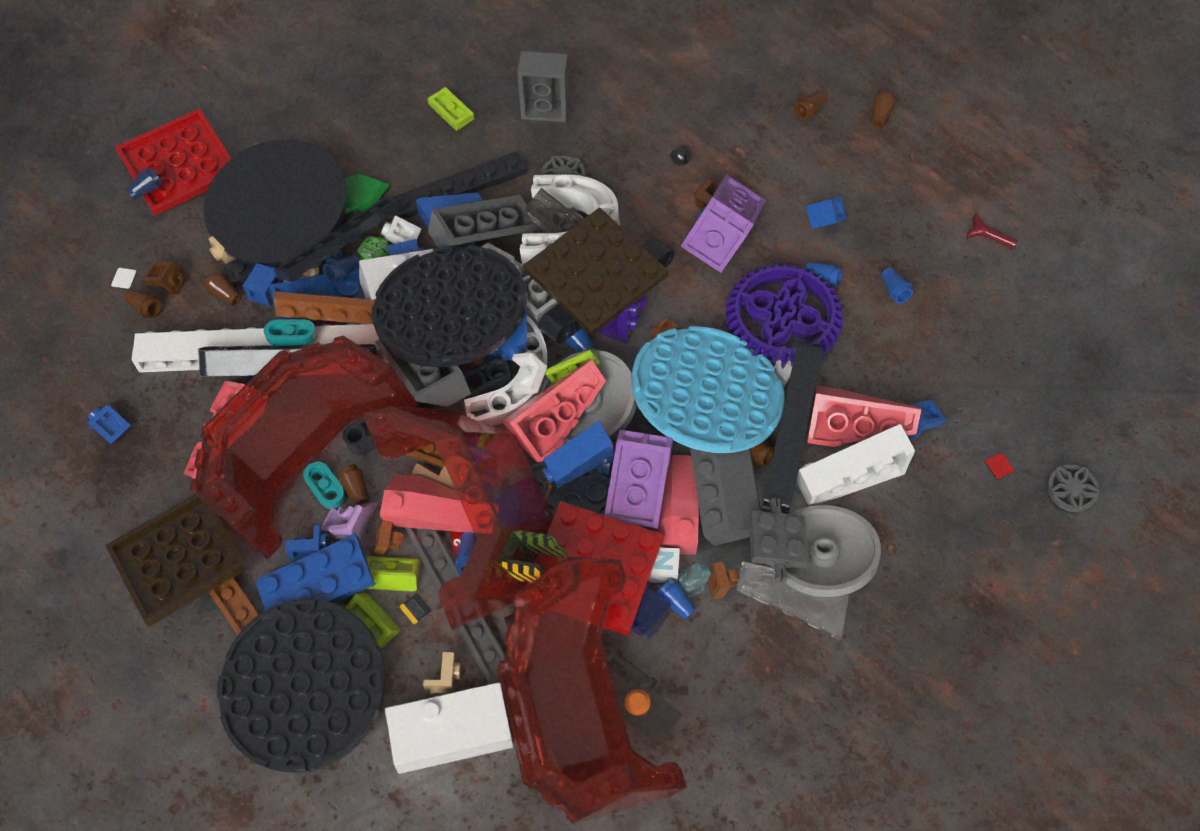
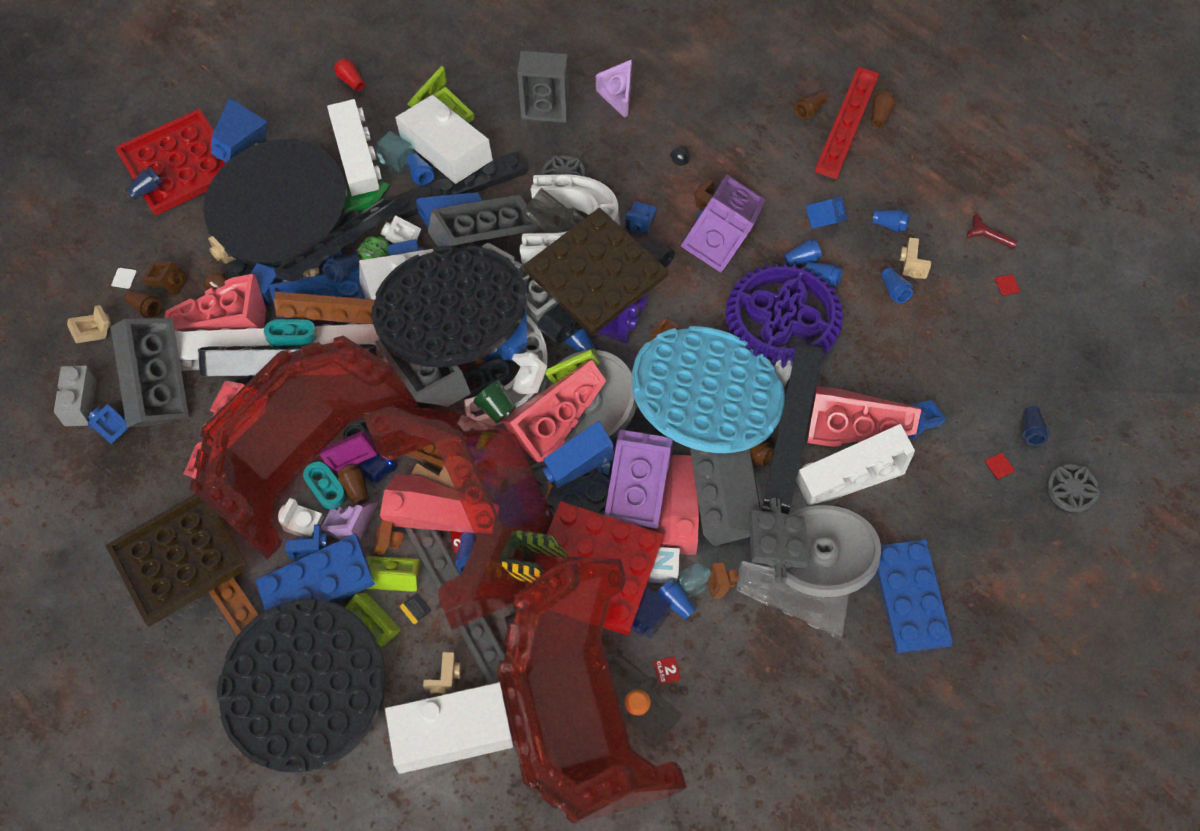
(76, 395): none -> light grey piece
(90, 327): none -> tan bracket
(149, 371): none -> dark grey slope
(230, 306): none -> coral wedge
(237, 131): none -> blue slope
(299, 519): none -> white bracket
(348, 73): none -> red cone
(349, 451): none -> magenta tile
(353, 147): none -> white wedge
(377, 468): none -> clear blue piece
(393, 151): none -> clear light blue brick
(420, 170): none -> blue cone
(431, 87): none -> lime slope
(444, 139): none -> white brick
(495, 402): none -> dark green piece
(615, 86): none -> lavender slope
(640, 217): none -> blue bracket
(666, 670): none -> red sticker
(803, 253): none -> blue cone
(847, 123): none -> red plate
(892, 219): none -> blue cone
(912, 266): none -> tan bracket
(912, 597): none -> blue plate
(1007, 284): none -> red sticker
(1034, 427): none -> dark blue cone

